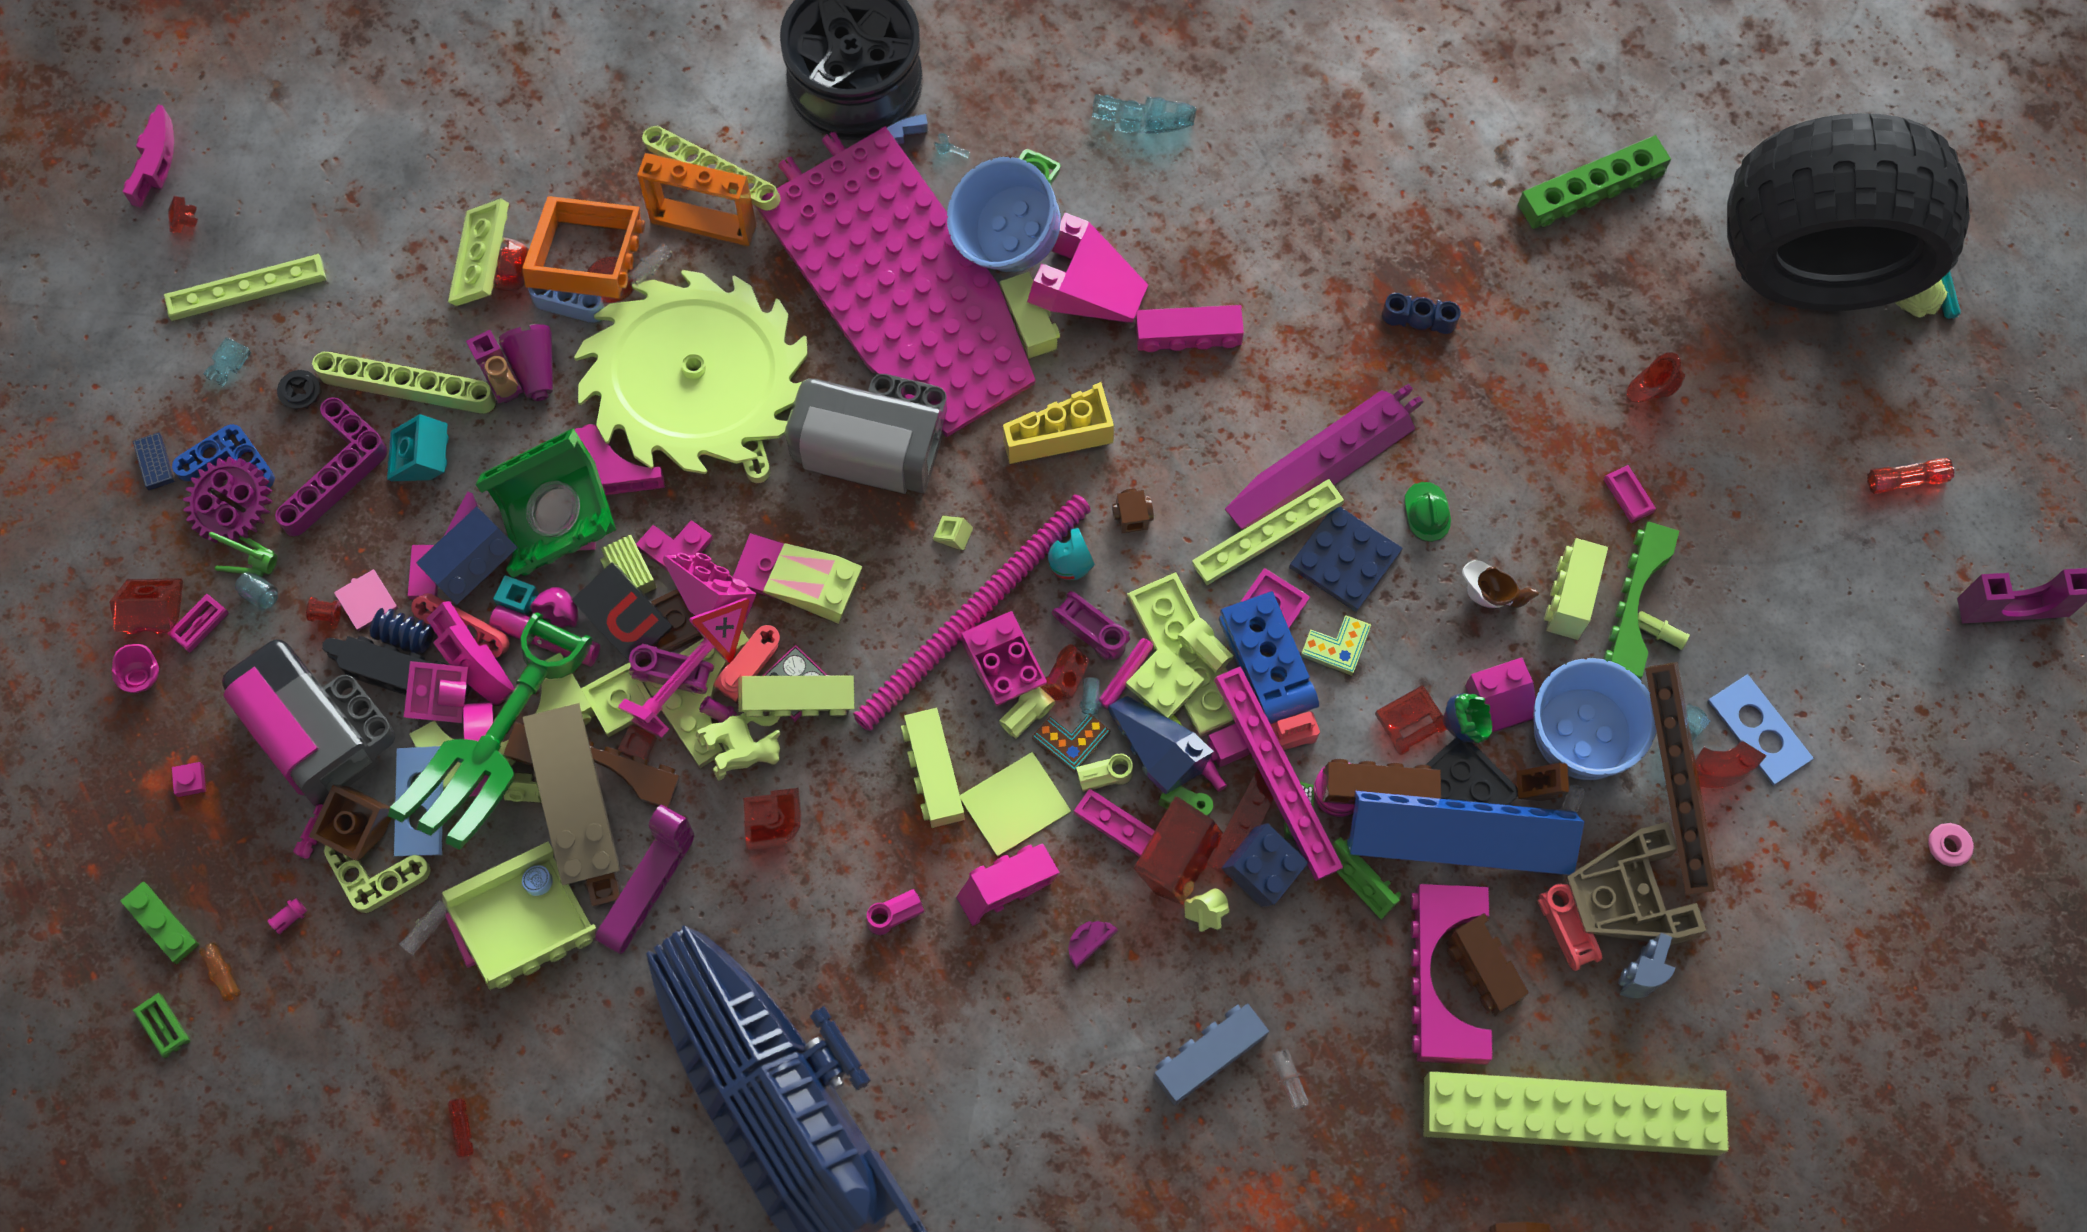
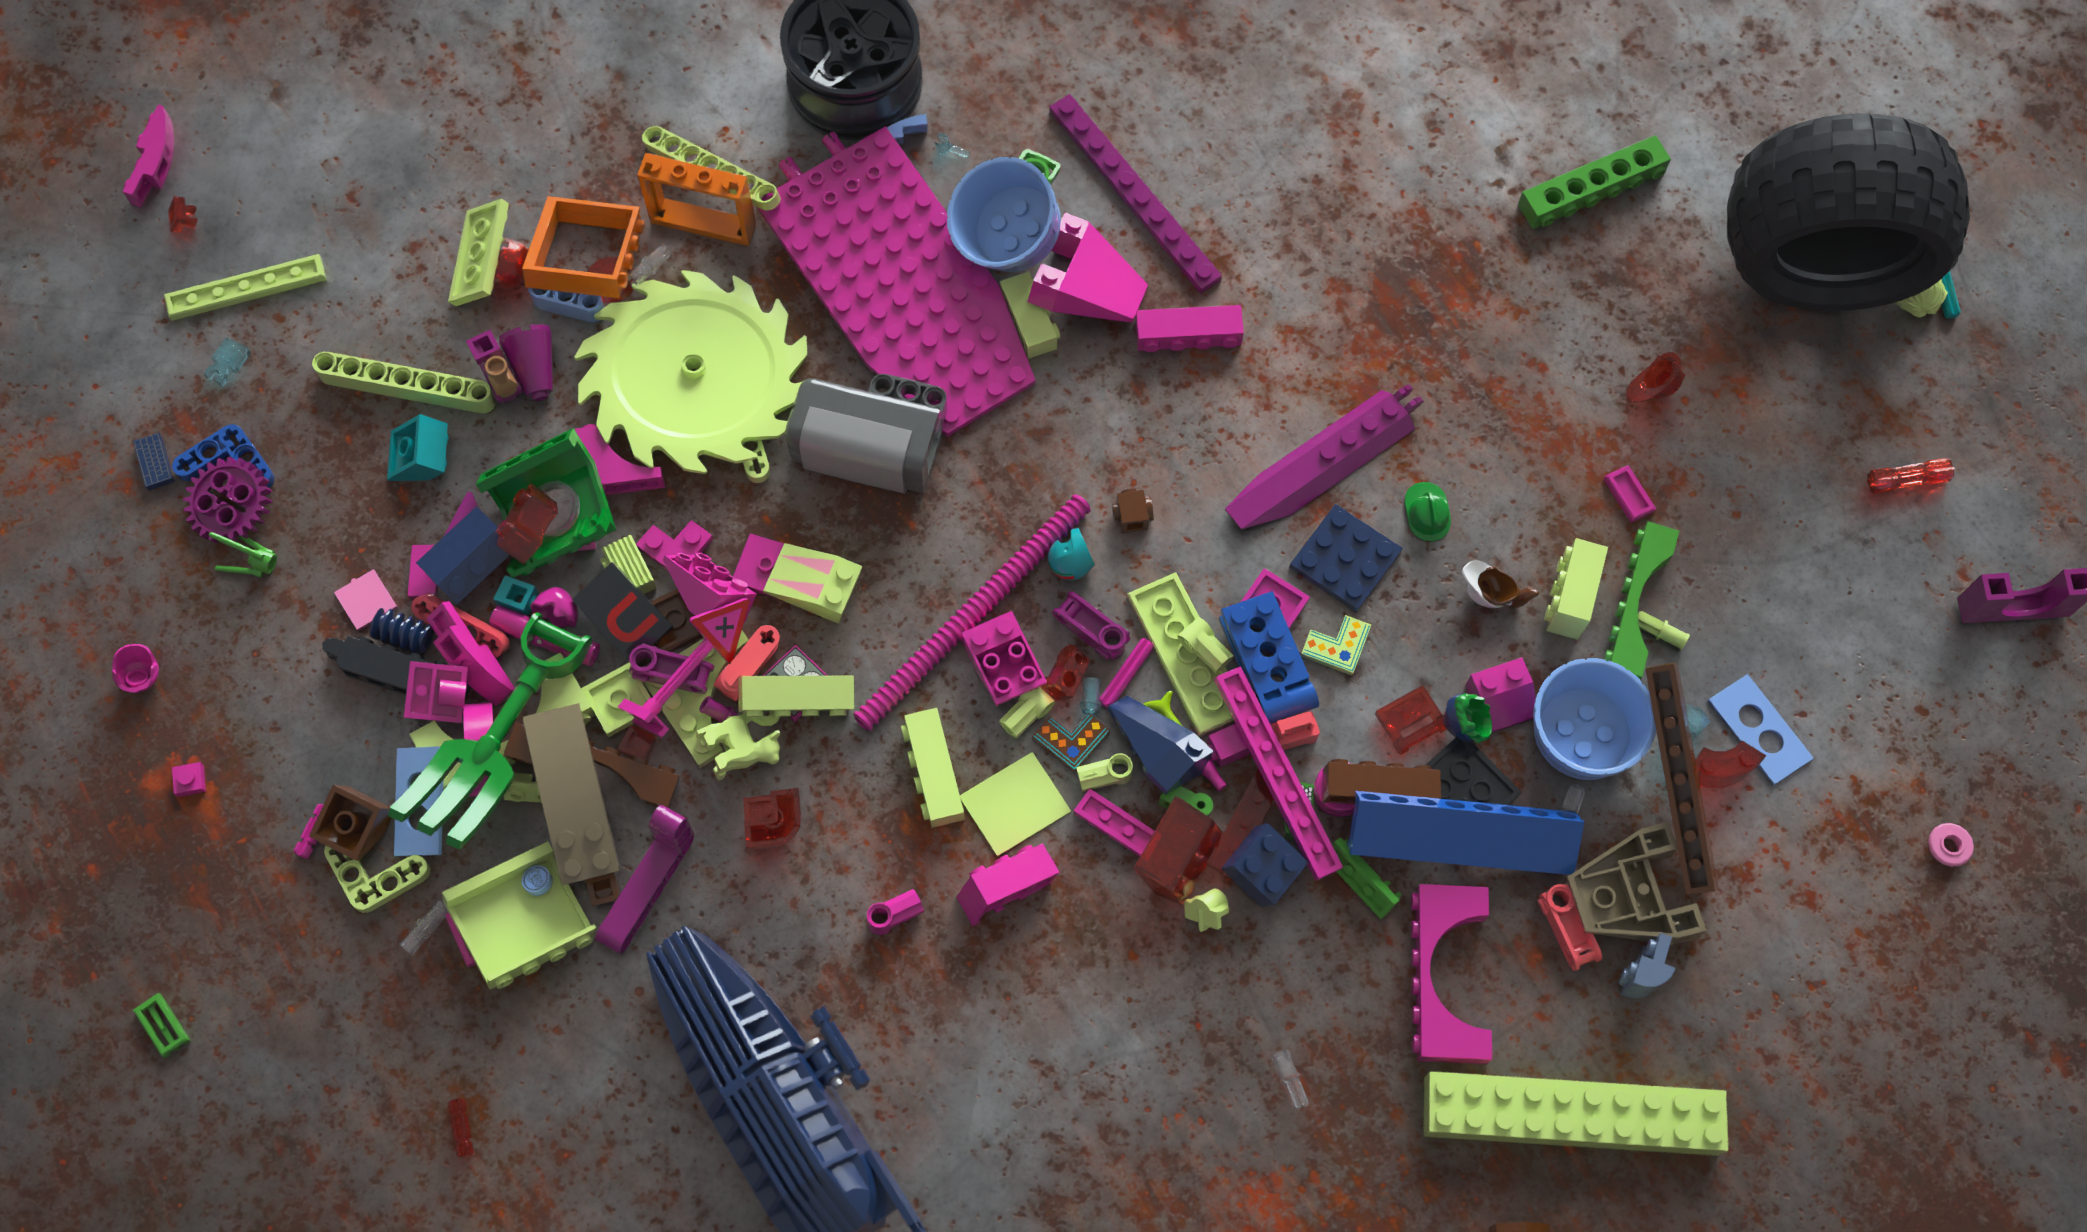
(147, 605): clear red slope -> none
(159, 922): bright green plate -> none
(201, 626): dark pink tile -> none
(219, 972): clear orange pin -> none
(256, 590): clear light blue brick -> none
(287, 915): dark pink pin -> none
(298, 379): black gear -> none
(306, 727): piece -> none
(323, 611): clear red bush -> none
(336, 469): magenta beam -> none
(526, 523): none -> clear red brick
(953, 532): yellowish green slope -> none
(1061, 428): light yellow wedge -> none
(1088, 940): magenta plate -> none
(1135, 193): none -> magenta plate
(1153, 117): clear light blue slope -> none
(1165, 682): yellowish green plate -> none
(1210, 1054): sand blue brick -> none
(1267, 532): yellowish green plate -> none
(1433, 317): dark blue piece -> none
(1486, 966): reddish brown wedge -> none
(1543, 782): reddish brown arch -> none

